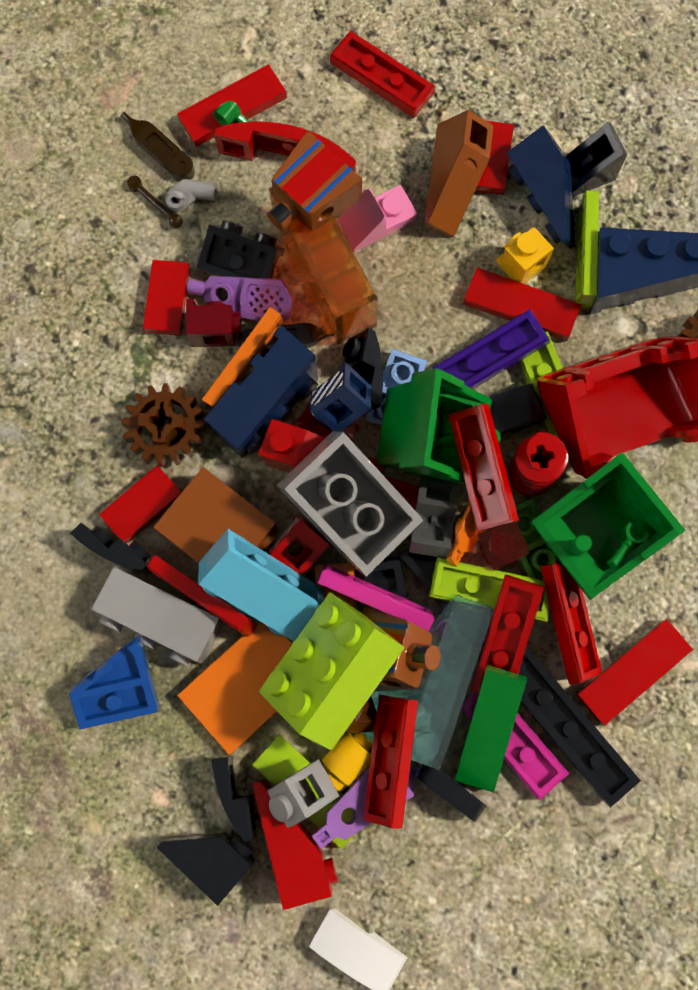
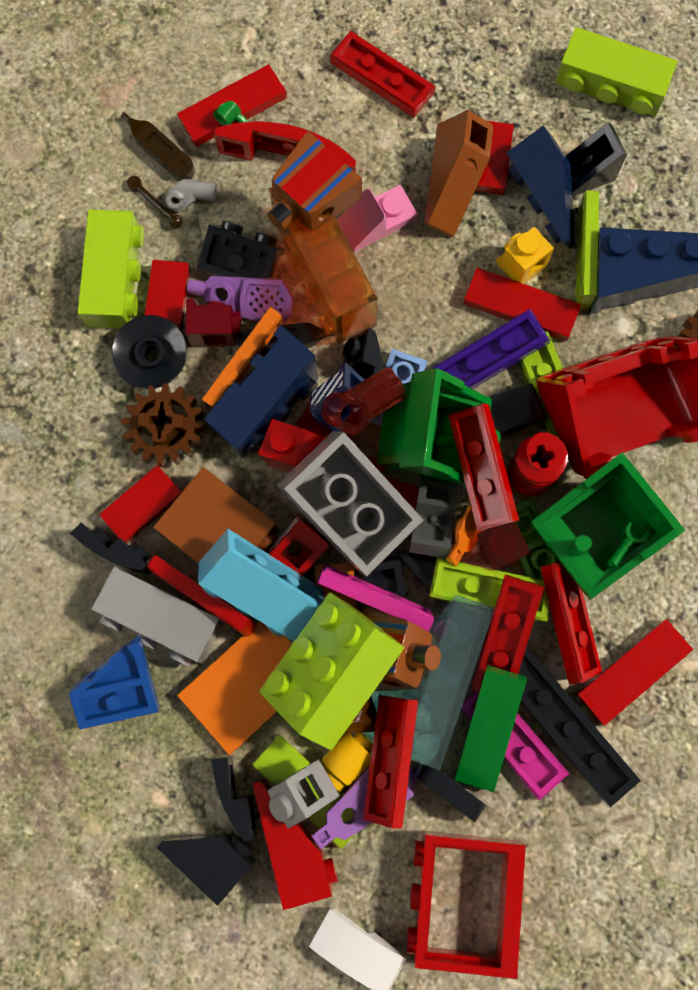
(110, 269): none -> lime brick
(140, 337): none -> black dish
(366, 401): none -> clear red piece
(505, 961): none -> red window
(616, 72): none -> lime brick

